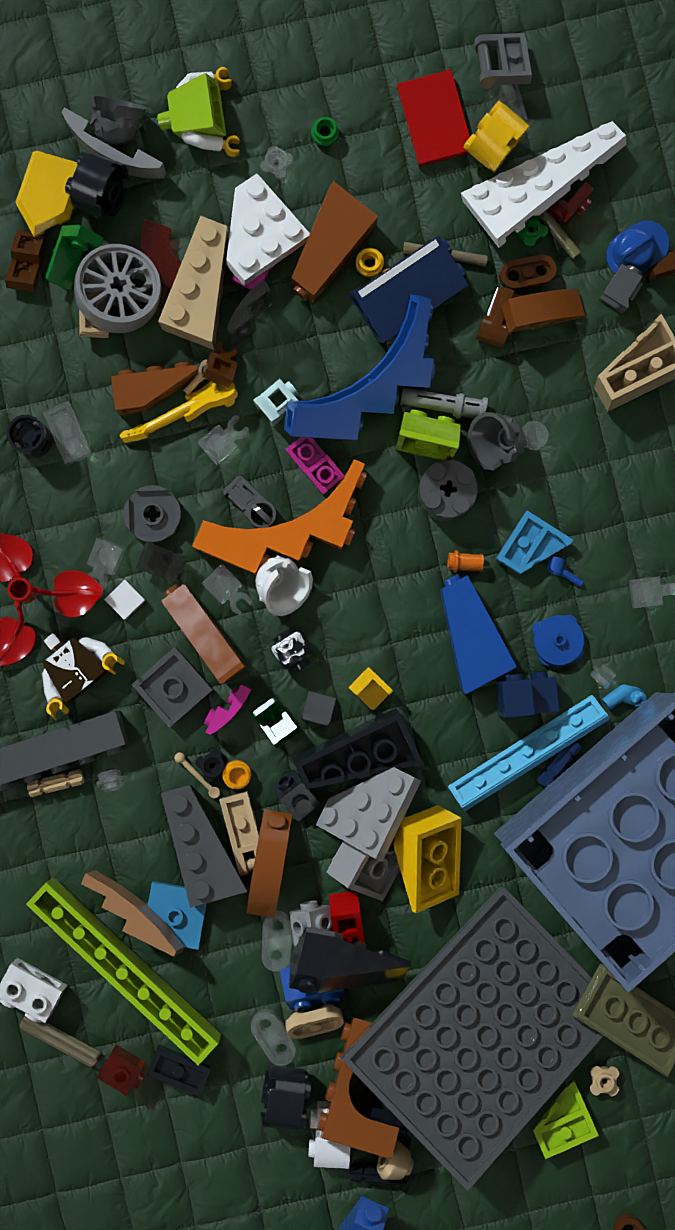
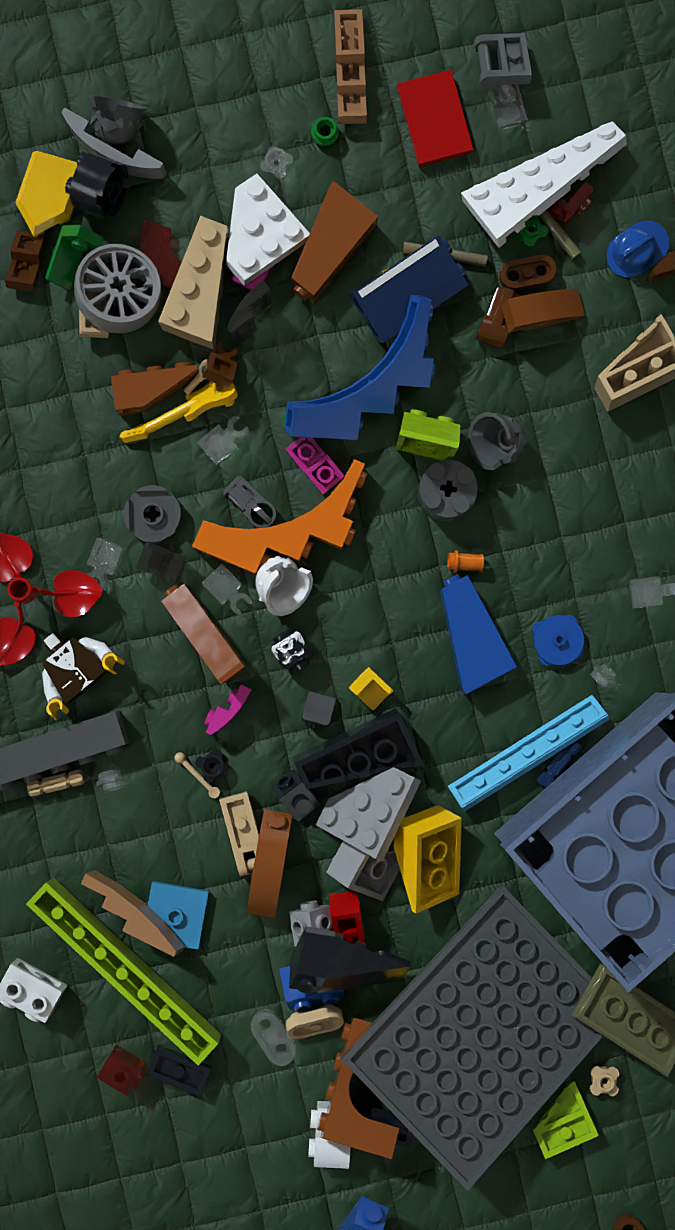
(29, 436): black wheel -> none
(61, 1041): dark tan axle -> none
(67, 433): clear plate -> none
(125, 599): white tile -> none
(172, 687): dark grey plate -> none
(197, 111): lime torso -> none
(200, 853): dark grey wedge -> none
(236, 774): light orange plate -> none
(264, 403): light aqua window -> none
(275, 721): bracket -> none
(276, 940): clear plate -> none
(284, 1097): black brick -> none
(350, 66): none -> medium nougat slope
(371, 1175): black axle -> none
(373, 254): yellow plate -> none
(398, 1166): tan cone -> none
(458, 405): light grey pin -> none
(496, 136): yellow brick -> none
(526, 696): dark blue brick -> none
(531, 543): dark azure wing -> none
(535, 434): clear plate -> none
(556, 567): blue hand -> none
(622, 288): dark grey window -> none
(626, 694): dark azure arm -> none

